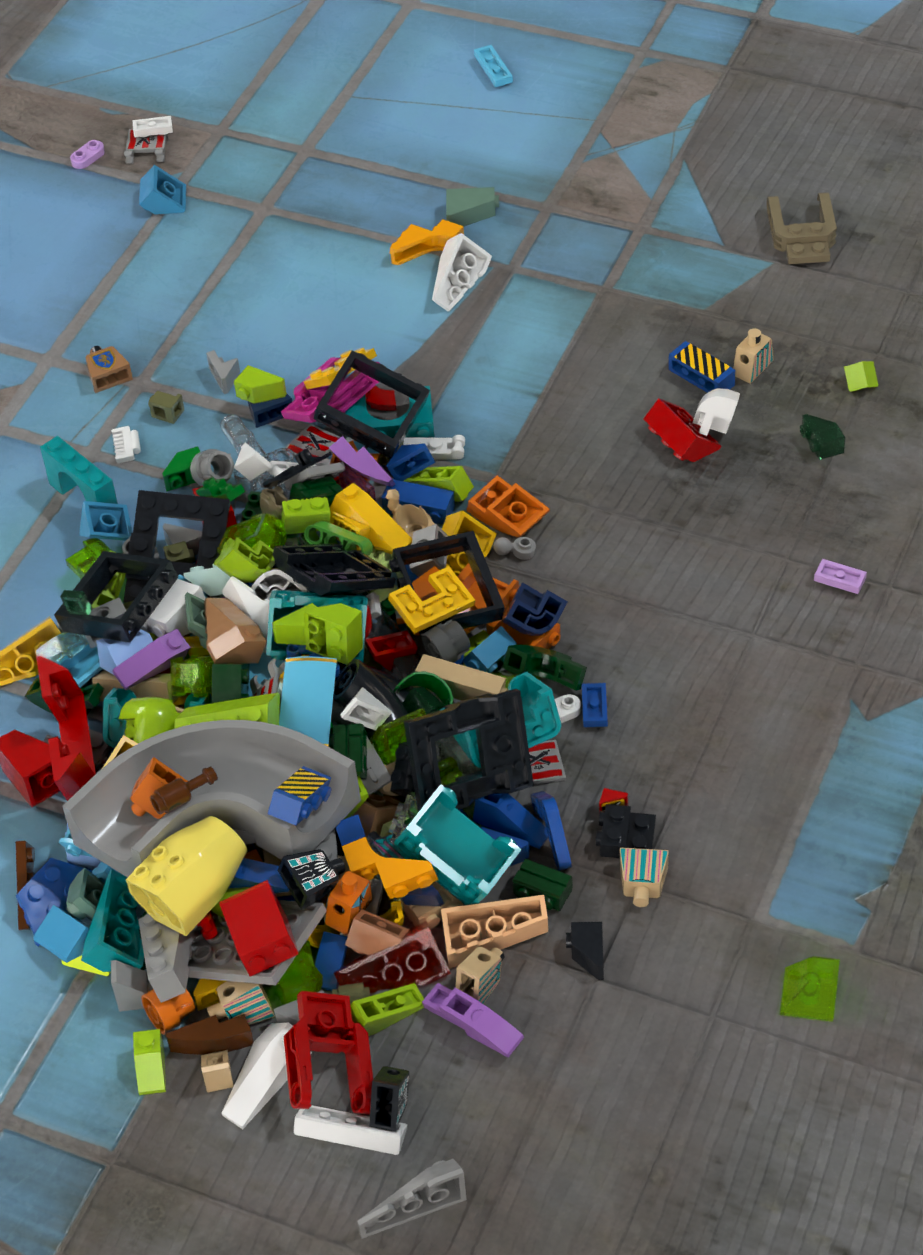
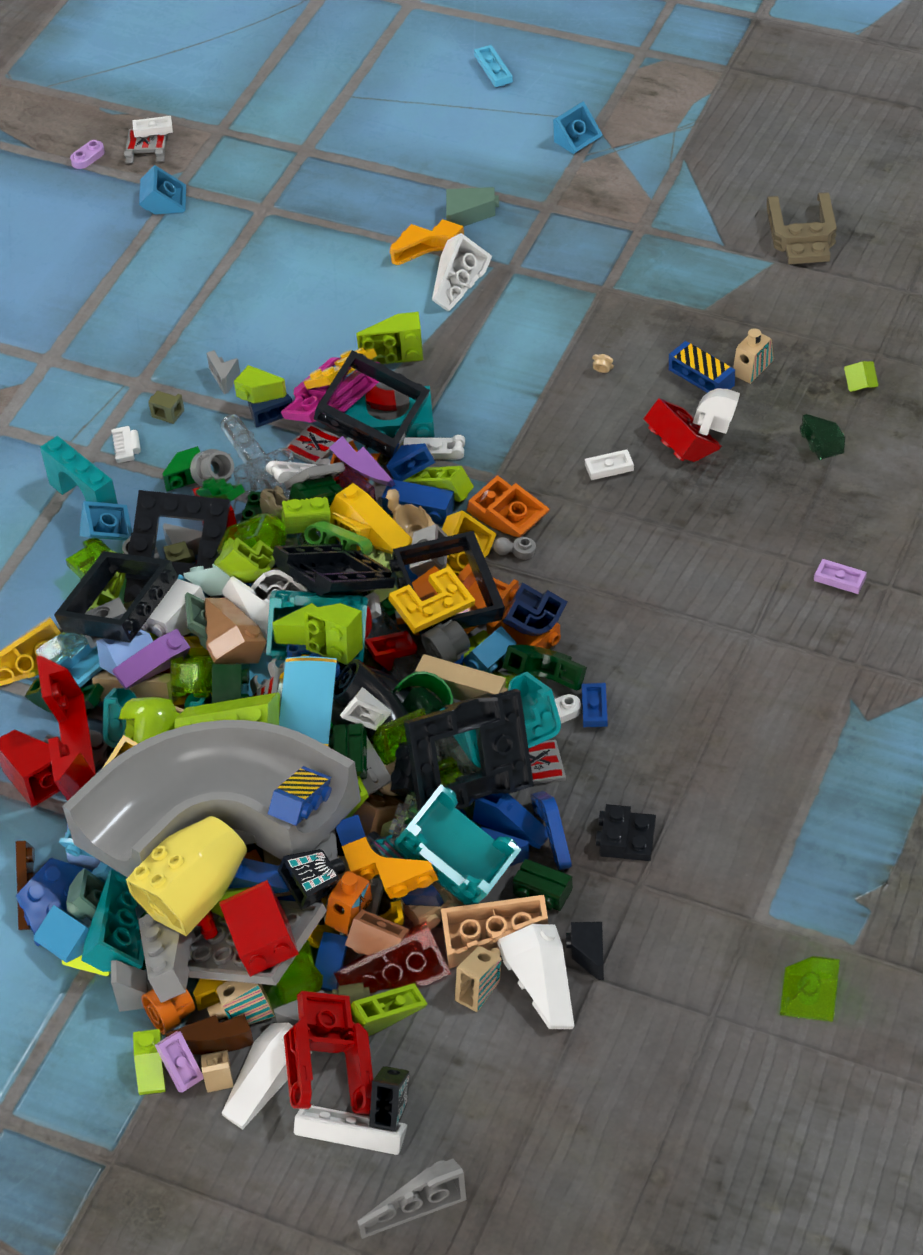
(76, 602): clear green plate -> none
(107, 368): medium nougat torso -> none
(152, 778): orange torso -> none
(179, 792): reddish brown piece -> none
(179, 1061): none -> lavender plate
(251, 463): white slope -> none
(304, 461): black piece -> none
(394, 339): none -> lime slope
(473, 1017): medium lavender slope -> none
(539, 963): none -> white wedge
(575, 128): none -> dark azure slope
(602, 363): none -> tan plate
(609, 464): none -> white plate
(612, 797): red slope -> none
(643, 873): tan torso -> none

